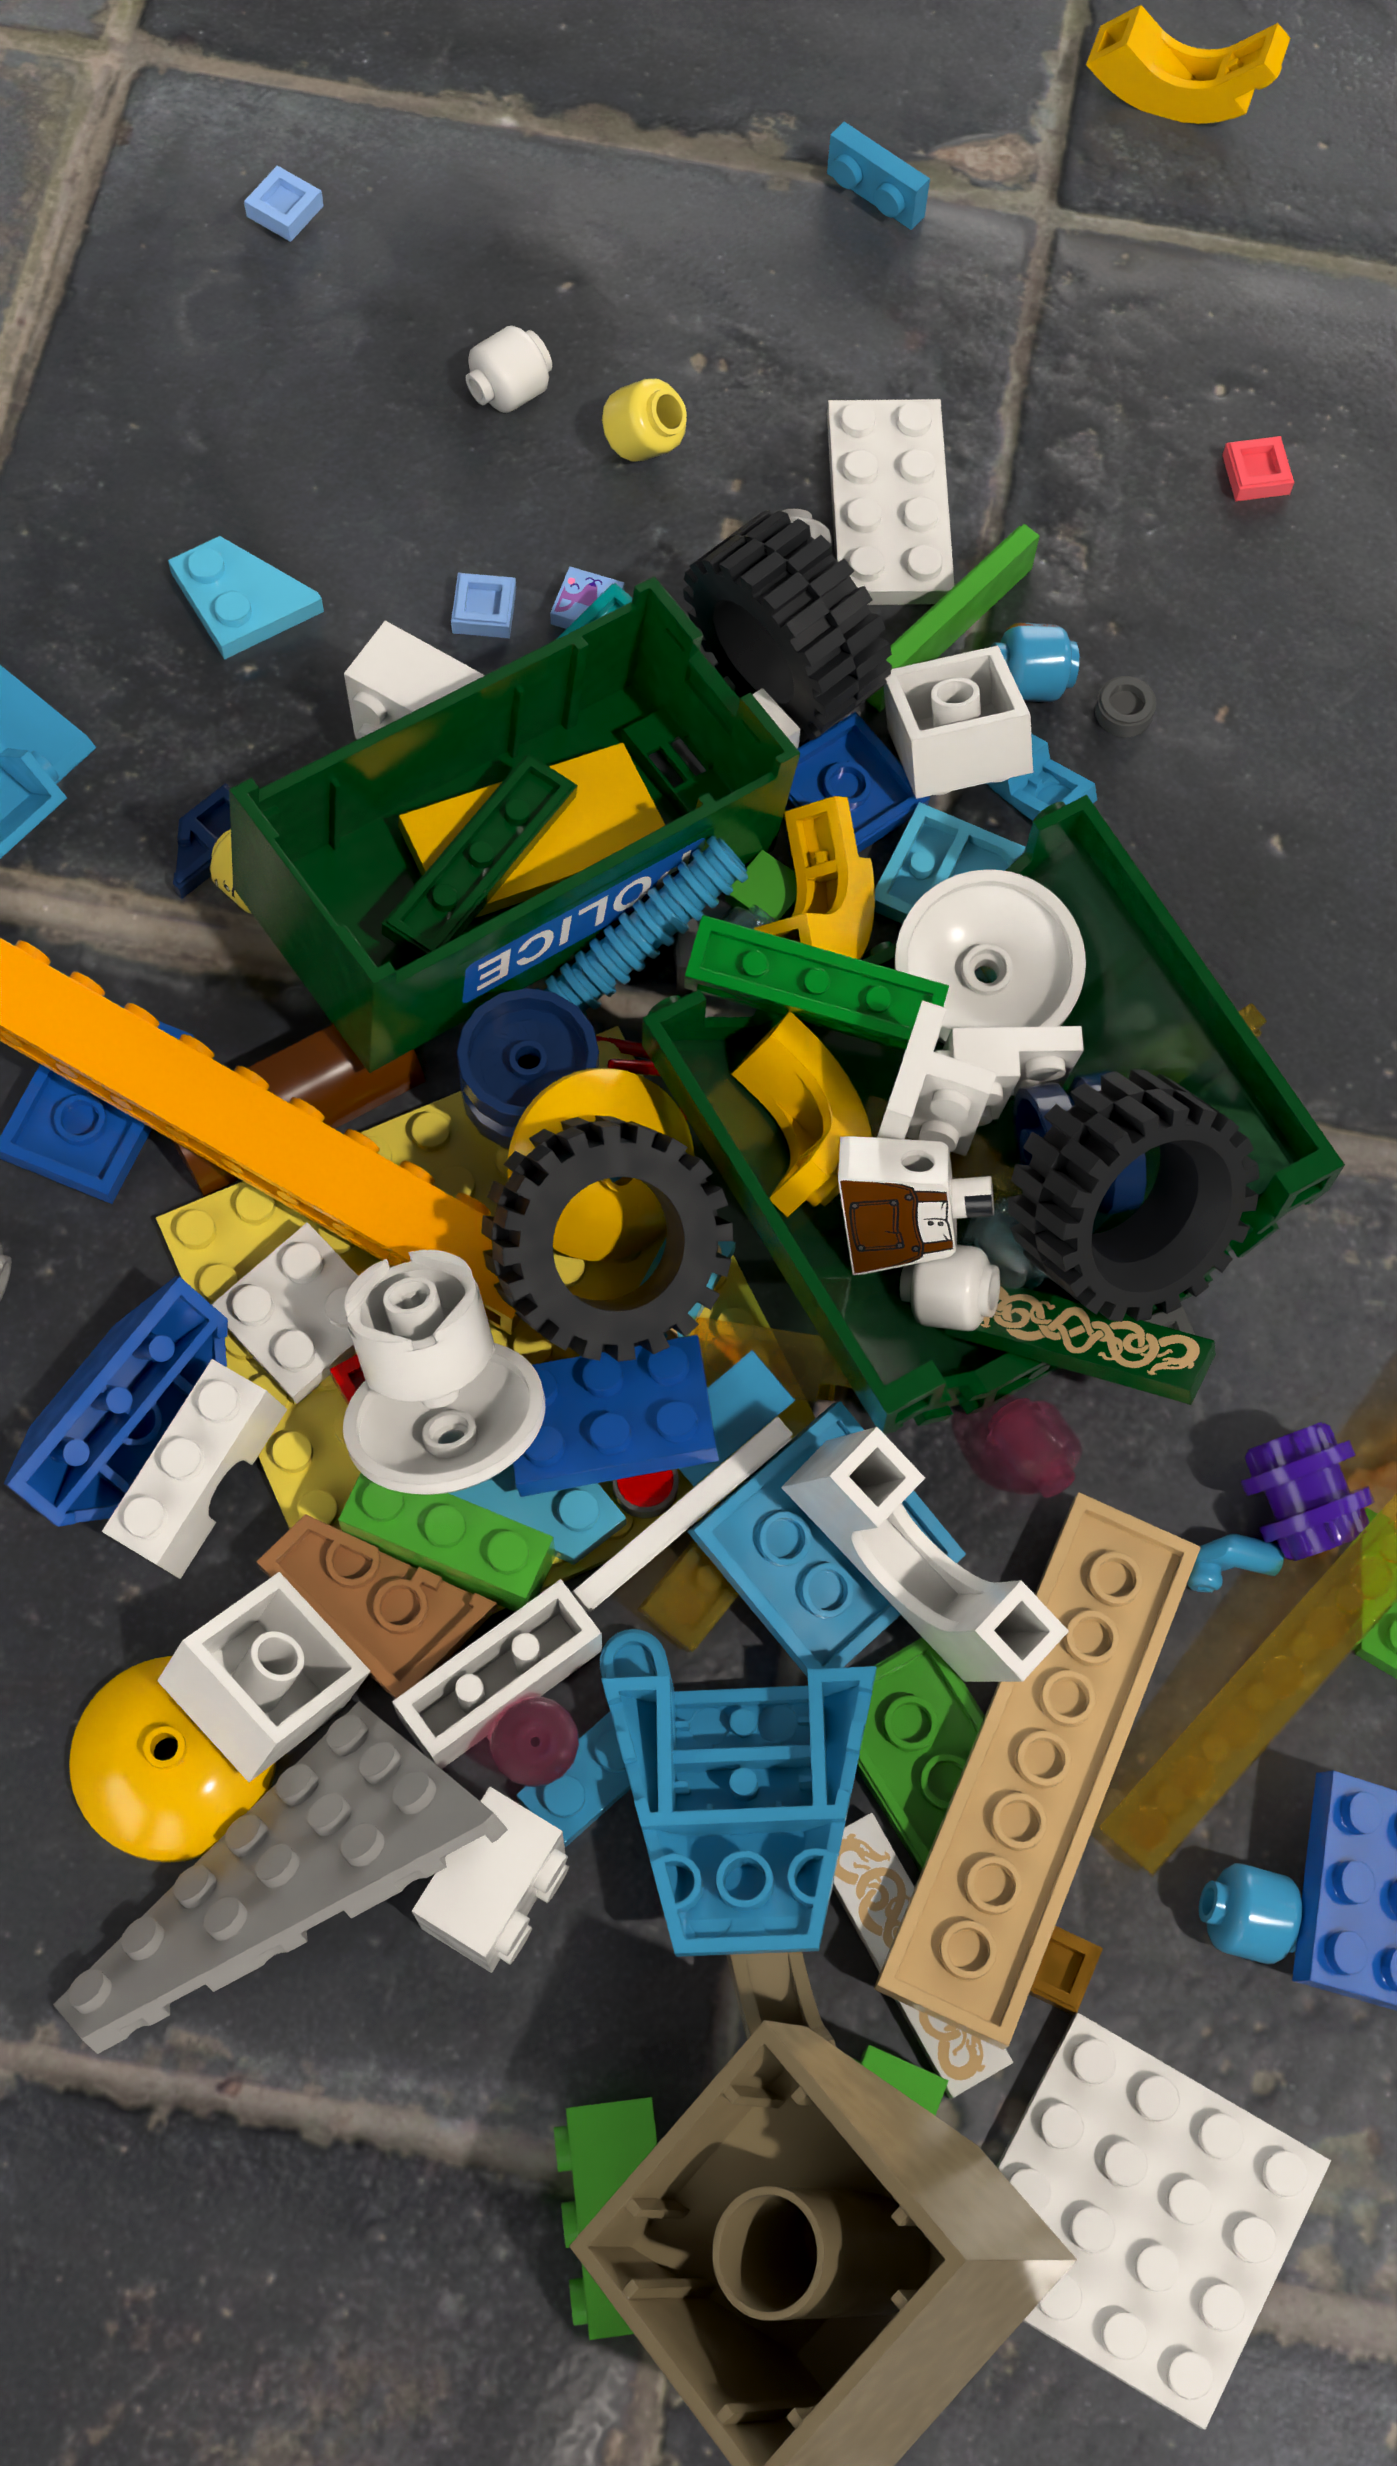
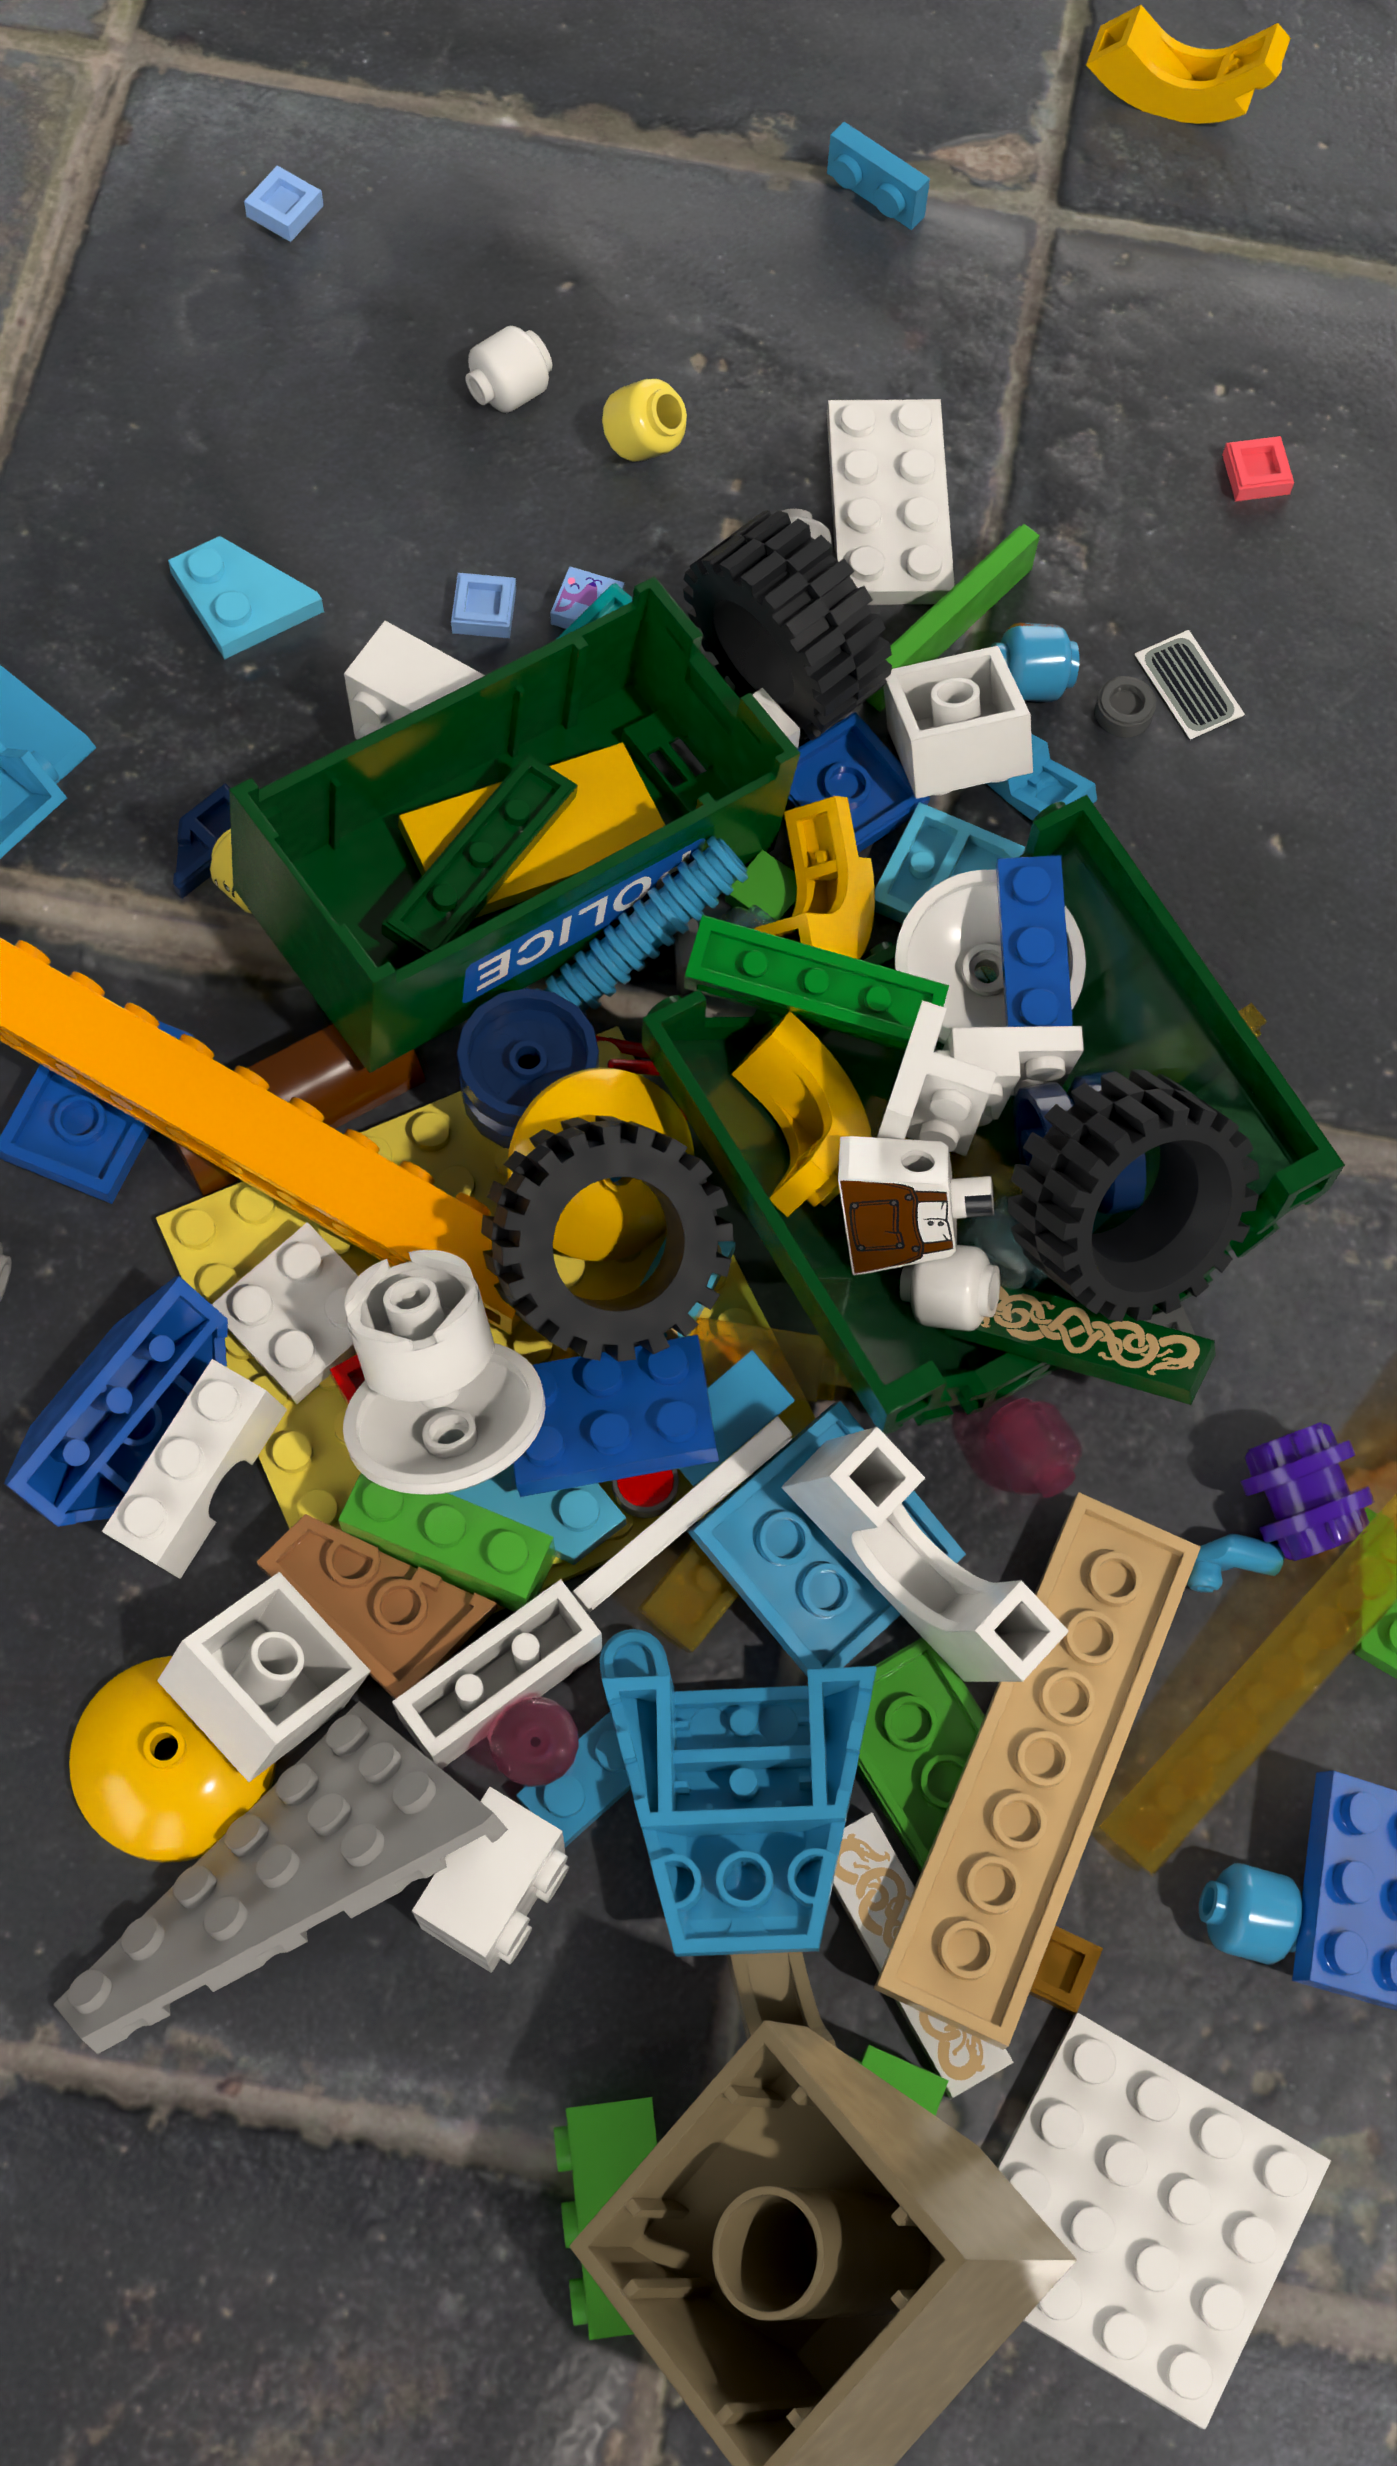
(1033, 942): none -> blue plate
(1189, 684): none -> sticker

